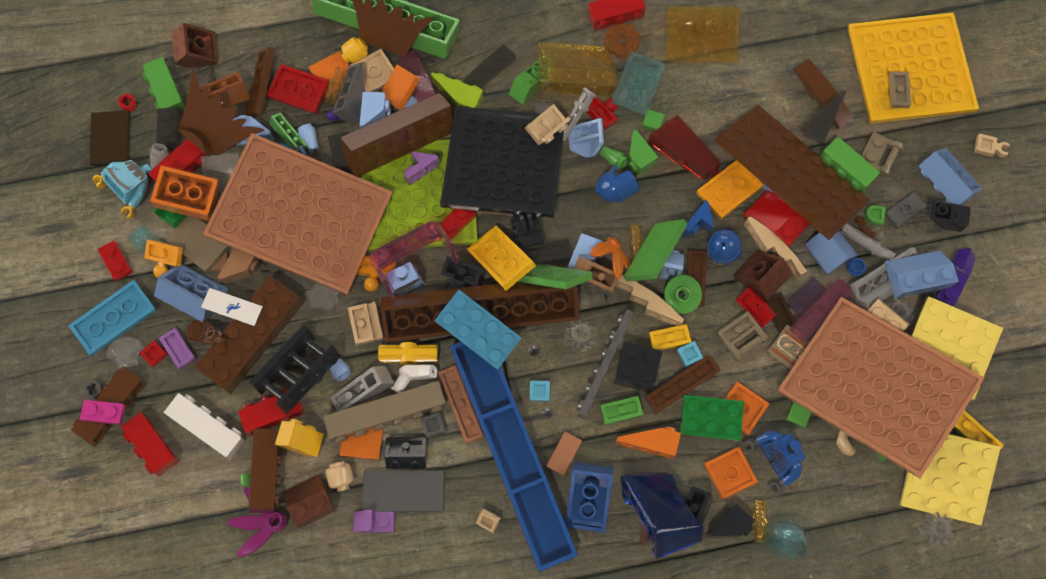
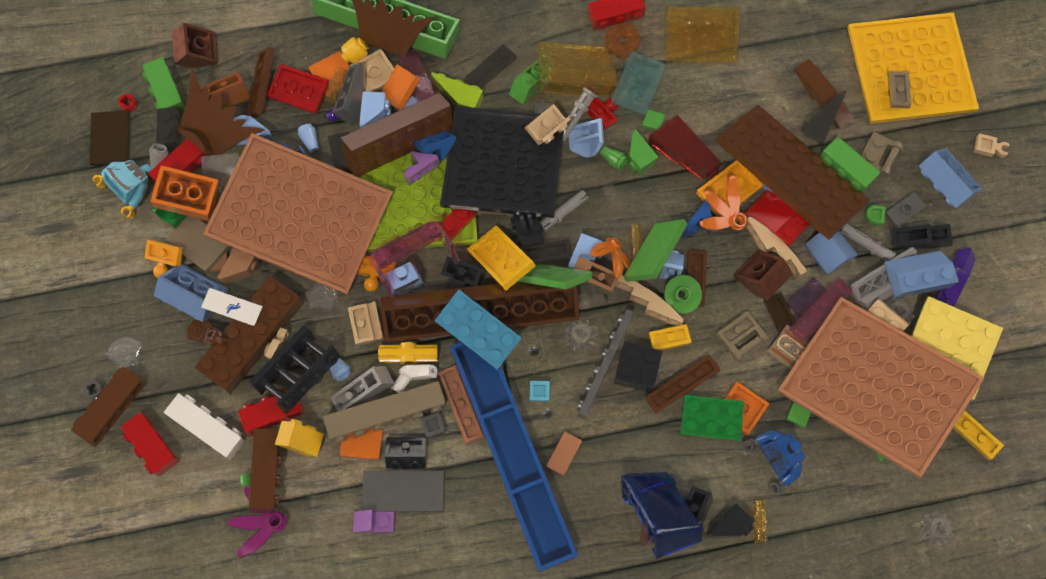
(102, 412): dark pink plate -> none
(112, 318): dark azure plate -> none
(115, 261): red plate -> none
(140, 237): clear light blue plate -> none
(153, 354): red tile -> none
(177, 348): medium lavender tile -> none
(276, 344): none -> tan plate
(286, 131): bright green piece -> none
(308, 502): copper slope -> none
(339, 475): tan head -> none
(437, 144): none -> blue slope
(488, 520): tan slope -> none
(563, 210): none -> light grey pin
(589, 497): blue slope -> none
(616, 188): blue helmet -> none
(621, 410): bright green plate -> none
(656, 441): orange slope -> none
(689, 354): medium azure plate -> none
(726, 254): blue helmet -> none
(729, 213): none -> orange plant
(730, 473): orange tile -> none
(756, 306): red plate -> none
(787, 539): clear light blue cylinder -> none
(844, 444): tan arm -> none
(856, 267): blue plate -> none
(862, 223): reddish brown piece -> none
(922, 237): none -> black slope
(950, 216): black slope -> none
(955, 480): light yellow plate -> none

